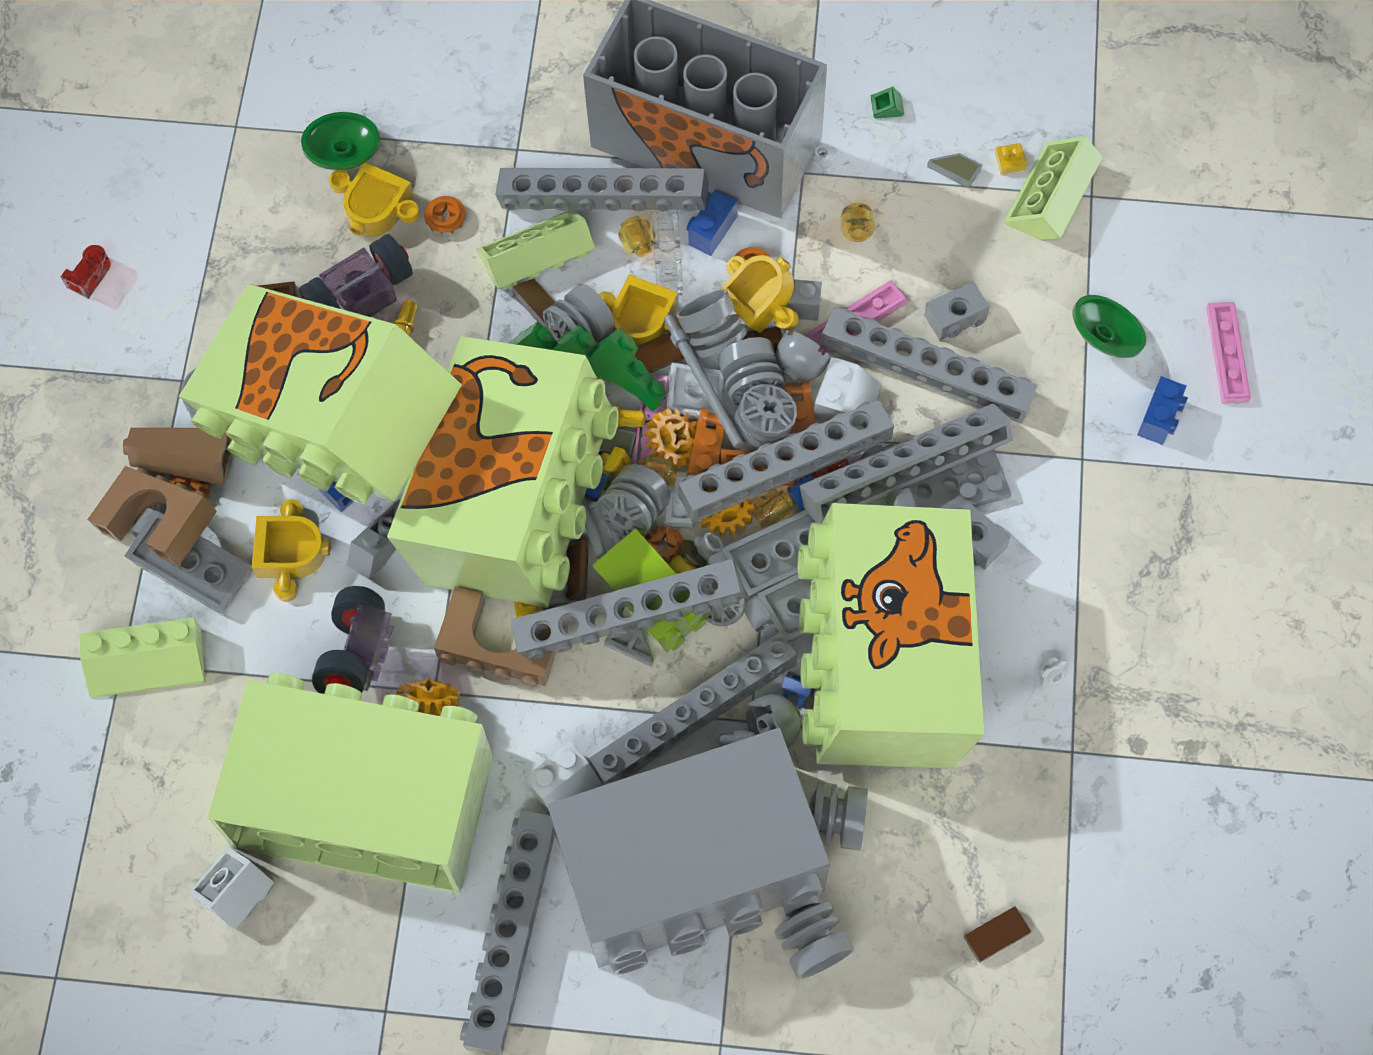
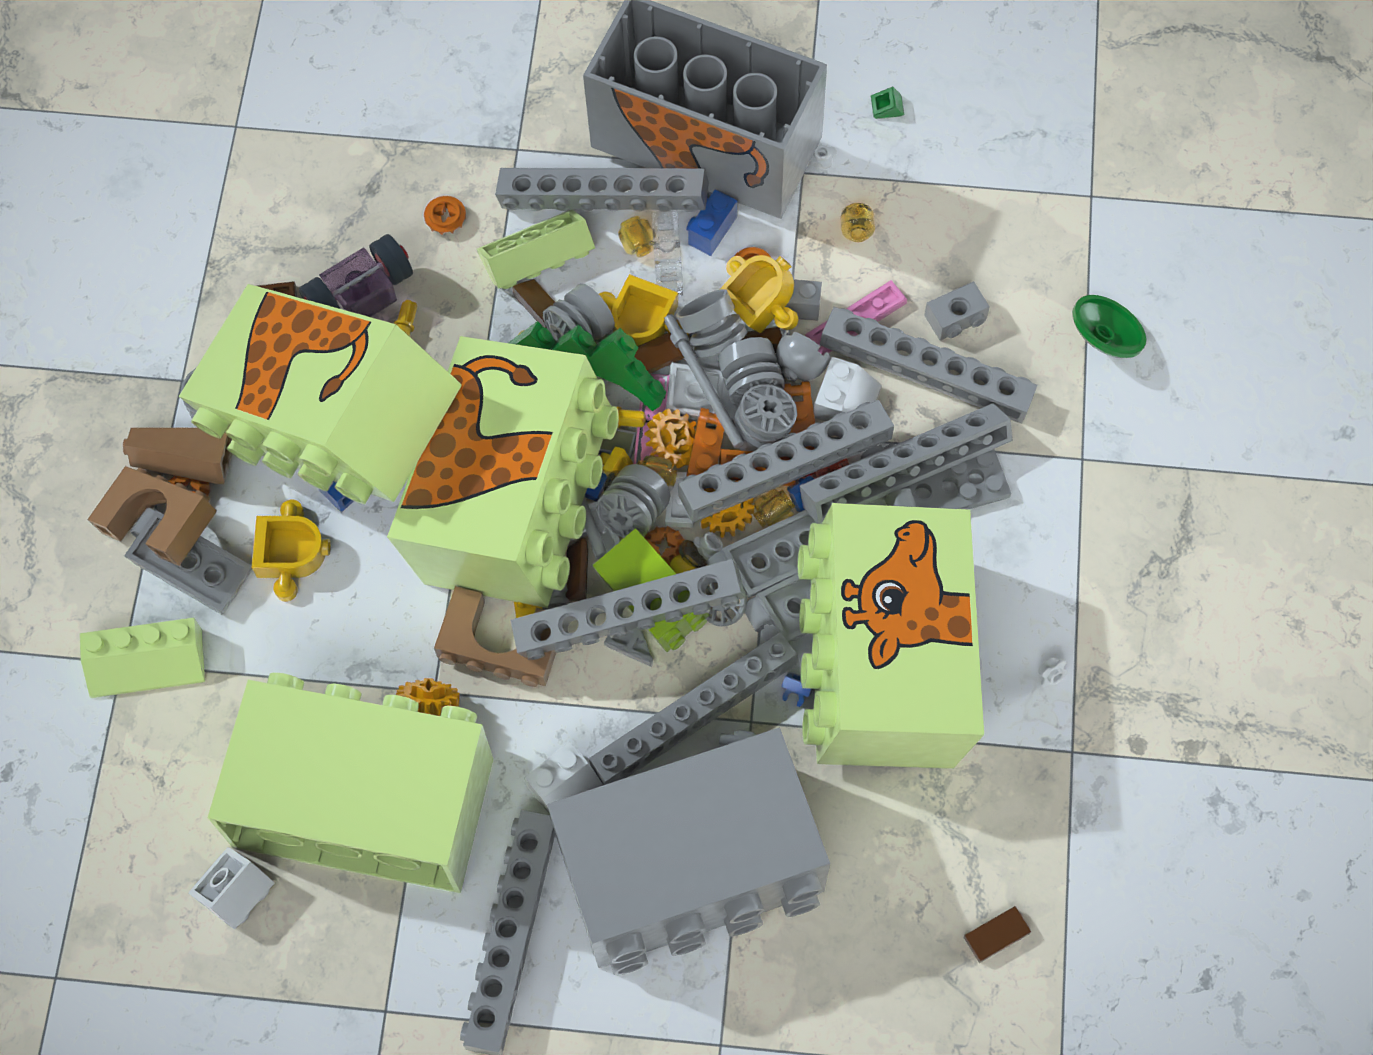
(88, 272): clear red leg -> none
(340, 140): green dish -> none
(363, 617): brick -> none
(372, 547): light grey slope -> none
(374, 200): yellow piece -> none
(774, 712): light grey cylinder -> none
(816, 945): light grey wheel -> none
(840, 815): light grey wheel -> none
(957, 168): tile -> none
(992, 540): light grey brick -> none
(1010, 158): yellow tile -> none
(1054, 188): yellowish green slope -> none
(1161, 412): blue brick -> none
(1228, 352): bright pink tile -> none

